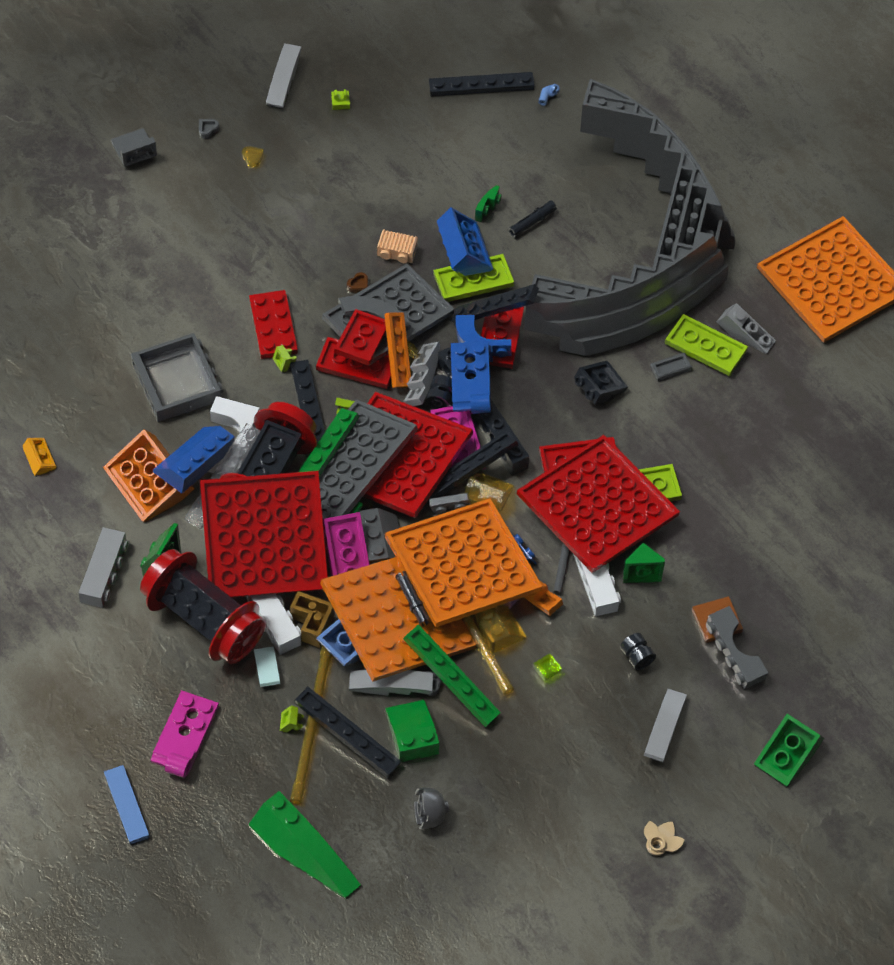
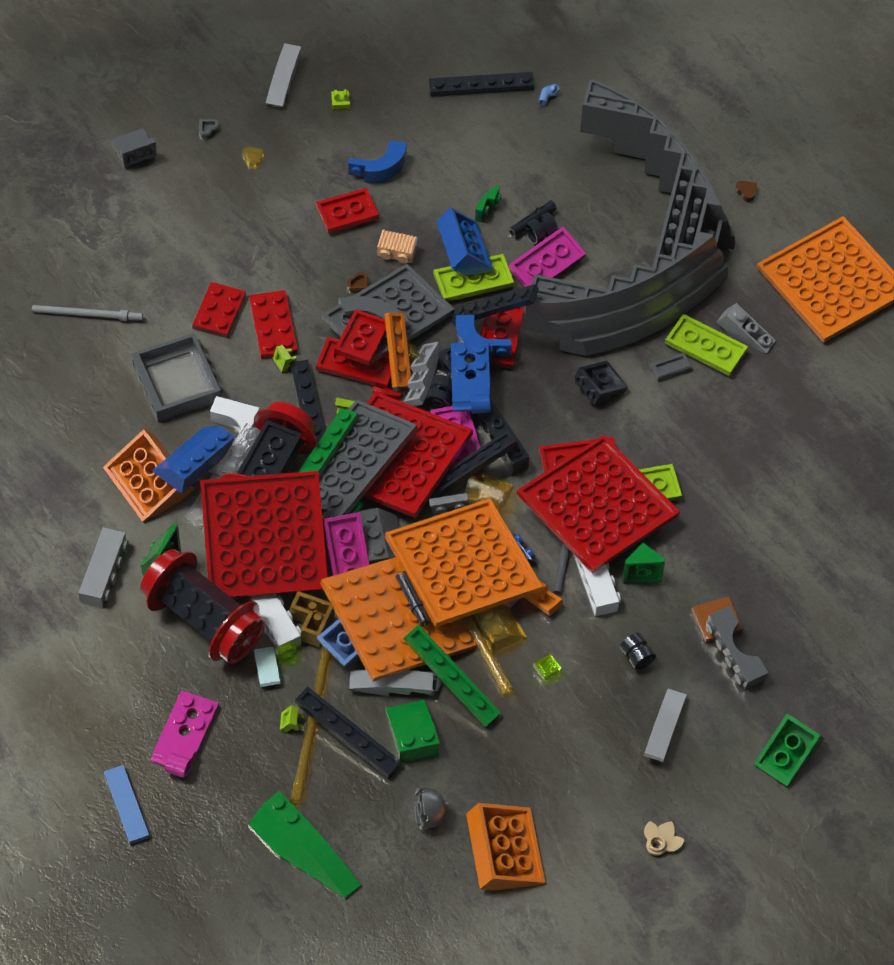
(38, 456): light orange slope -> none
(123, 315): none -> light grey bar
(219, 310): none -> red plate
(285, 652): none -> clear neon green plate
(347, 210): none -> red plate
(381, 168): none -> blue arch
(388, 392): none -> red bar
(504, 847): none -> orange slope
(538, 229): none -> black wheel
(548, 257): none -> dark pink plate
(746, 190): none -> reddish brown tile

